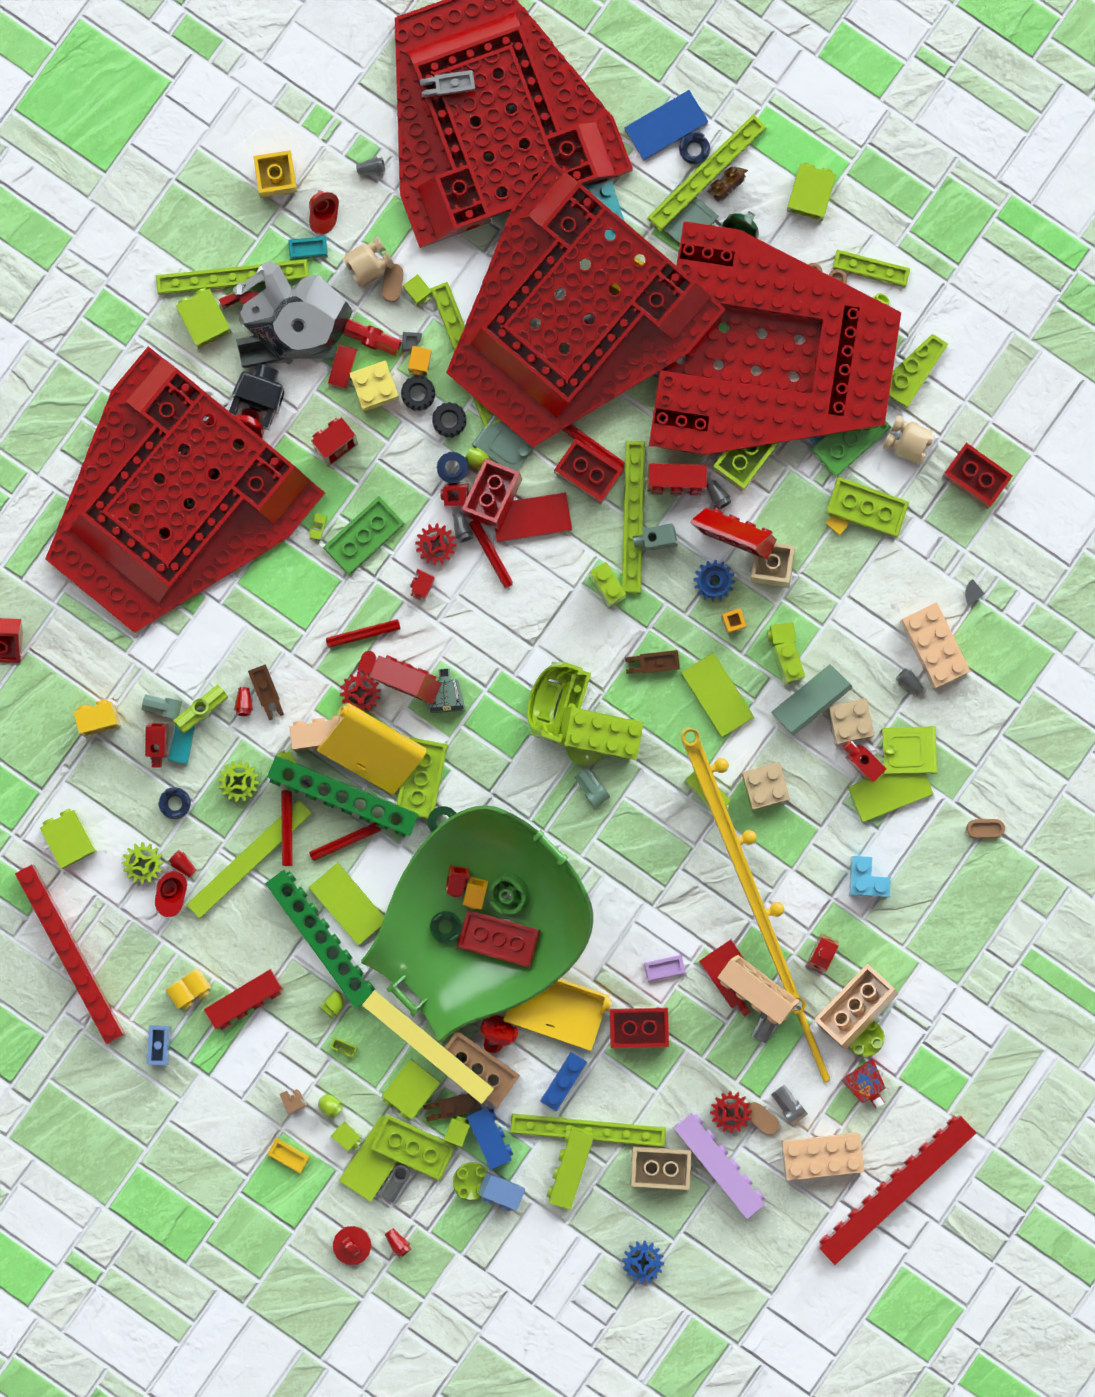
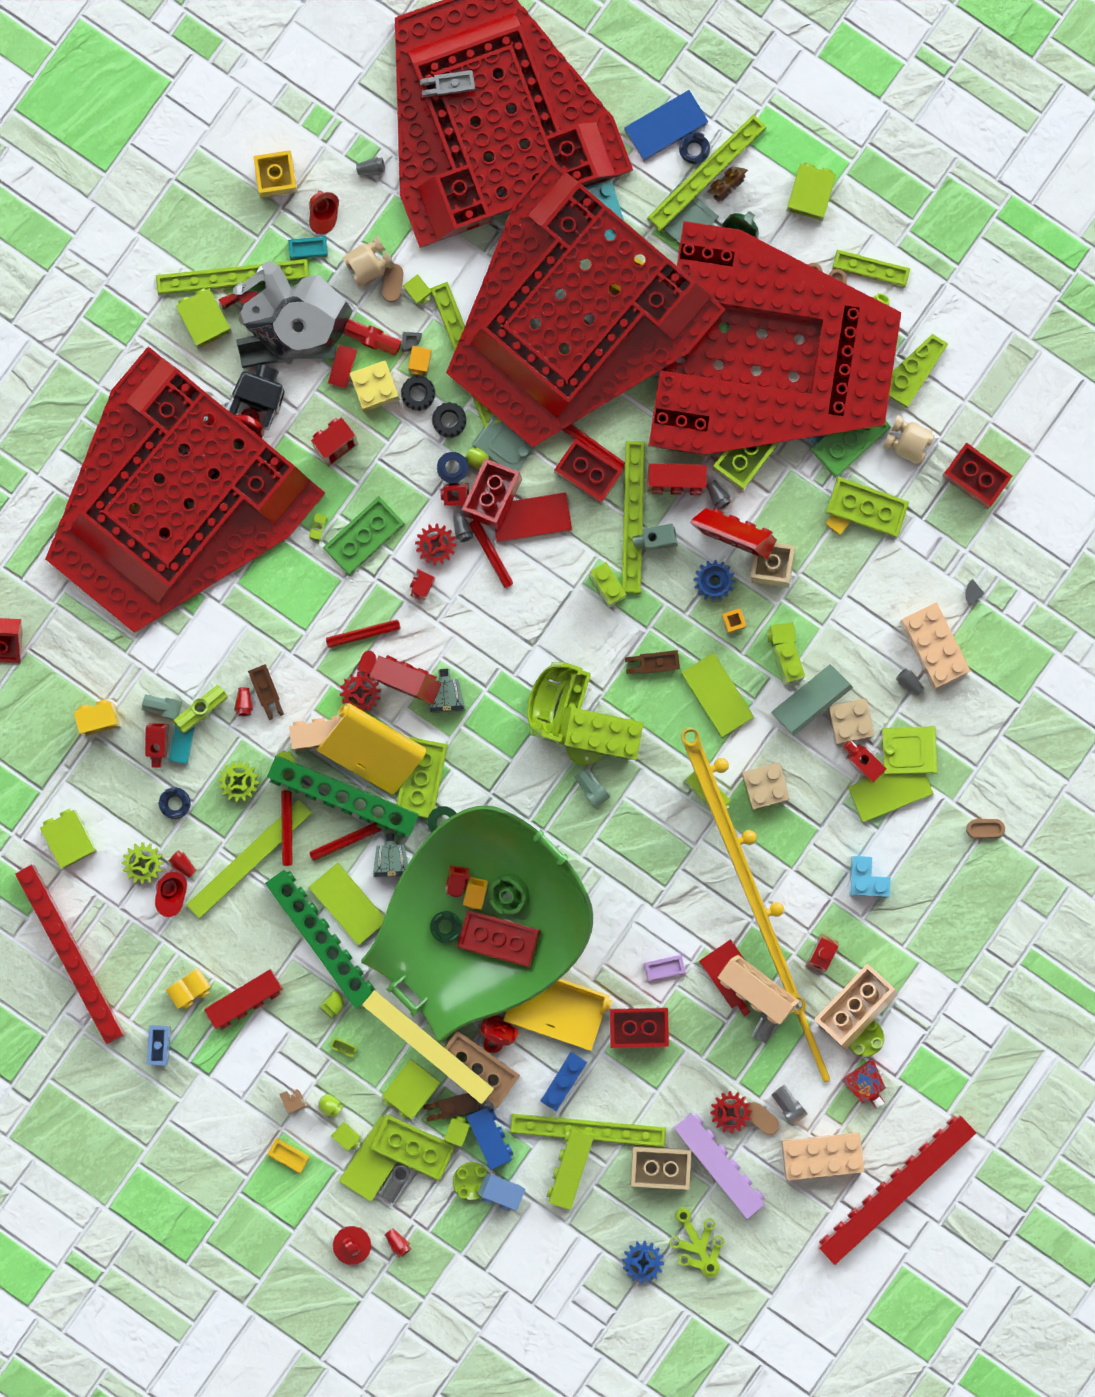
(390, 858): none -> sand green torso
(698, 1245): none -> lime plant

